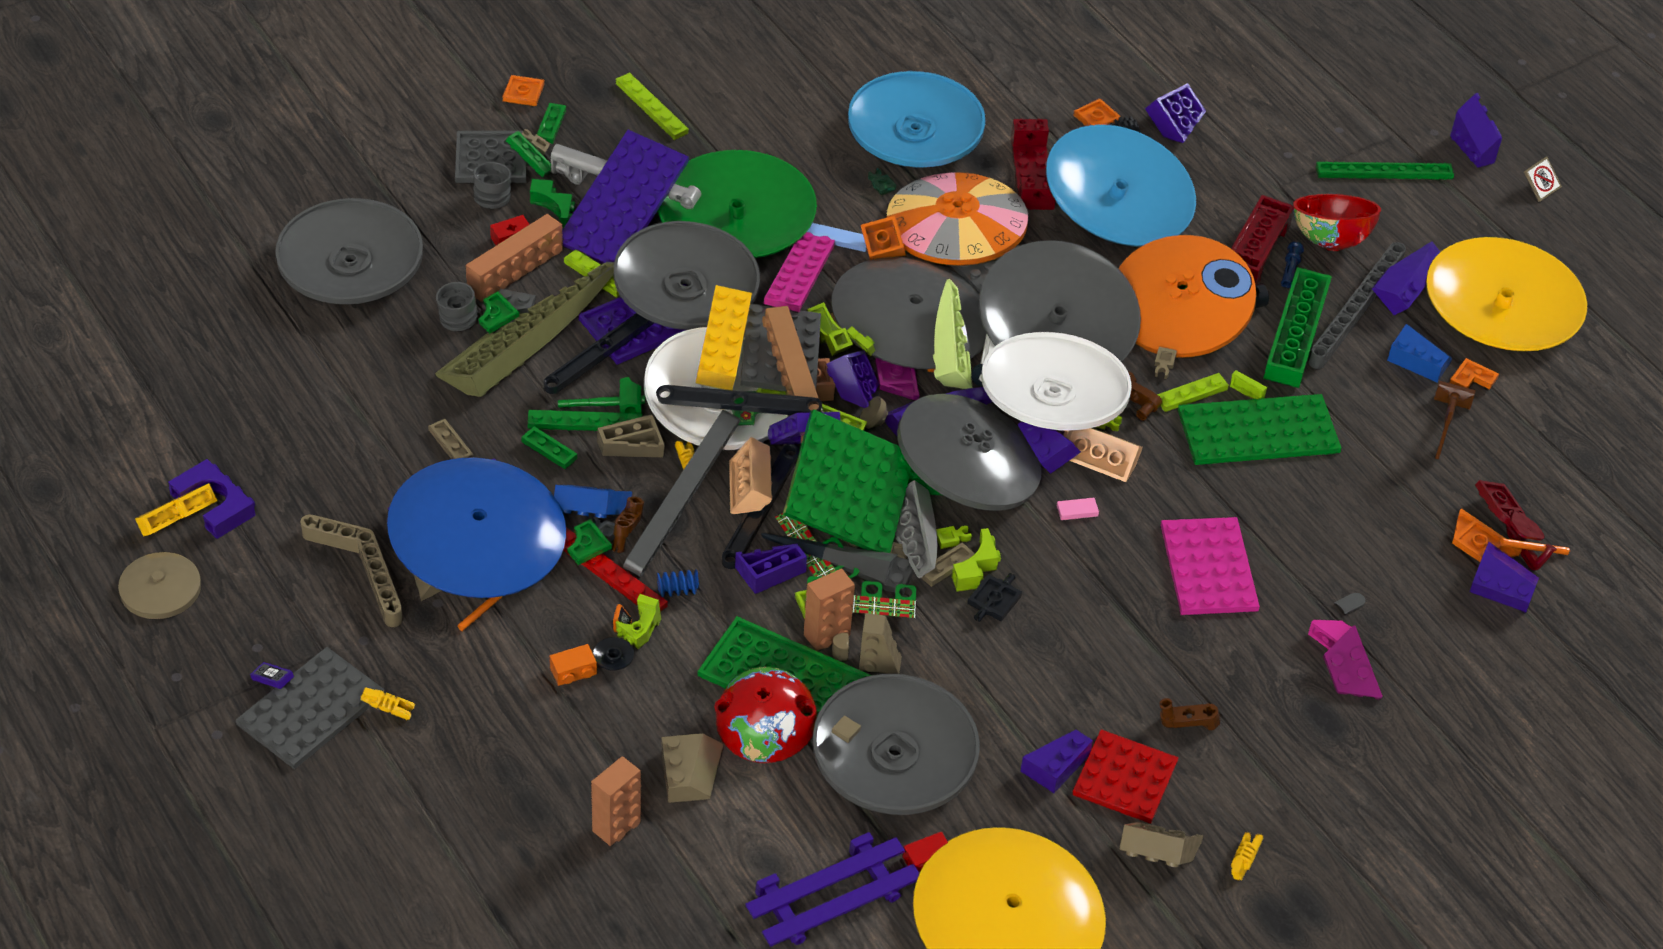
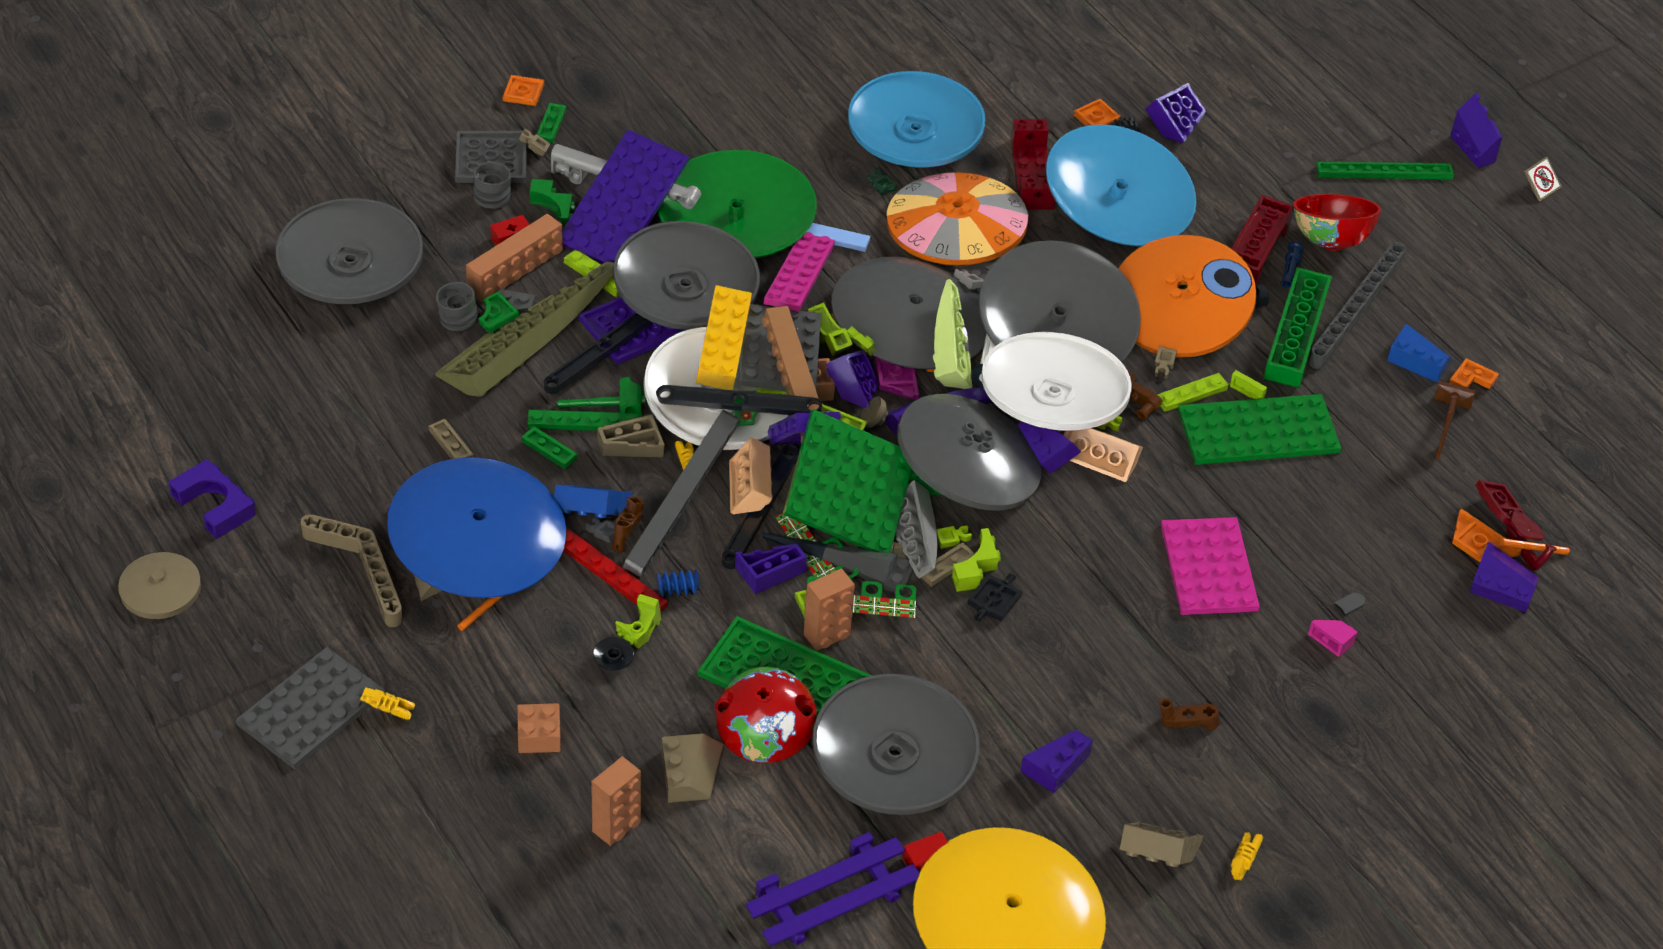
(176, 510): yellow slope -> none
(272, 675): tile -> none
(529, 153): green plate -> none
(538, 728): none -> nougat brick
(573, 665): orange brick -> none
(588, 543): green tile -> none
(622, 616): slope -> none
(652, 106): lime plate -> none
(840, 647): dark tan brick -> none
(846, 729): dark tan tile -> none
(878, 648): dark tan wedge -> none
(883, 238): orange brick -> none
(970, 280): none -> light grey plate
(1077, 508): bright pink tile -> none
(1125, 776): red plate -> none
(1351, 668): magenta wing -> none
(1405, 279): dark purple wedge -> none
(1506, 294): yellow dish -> none

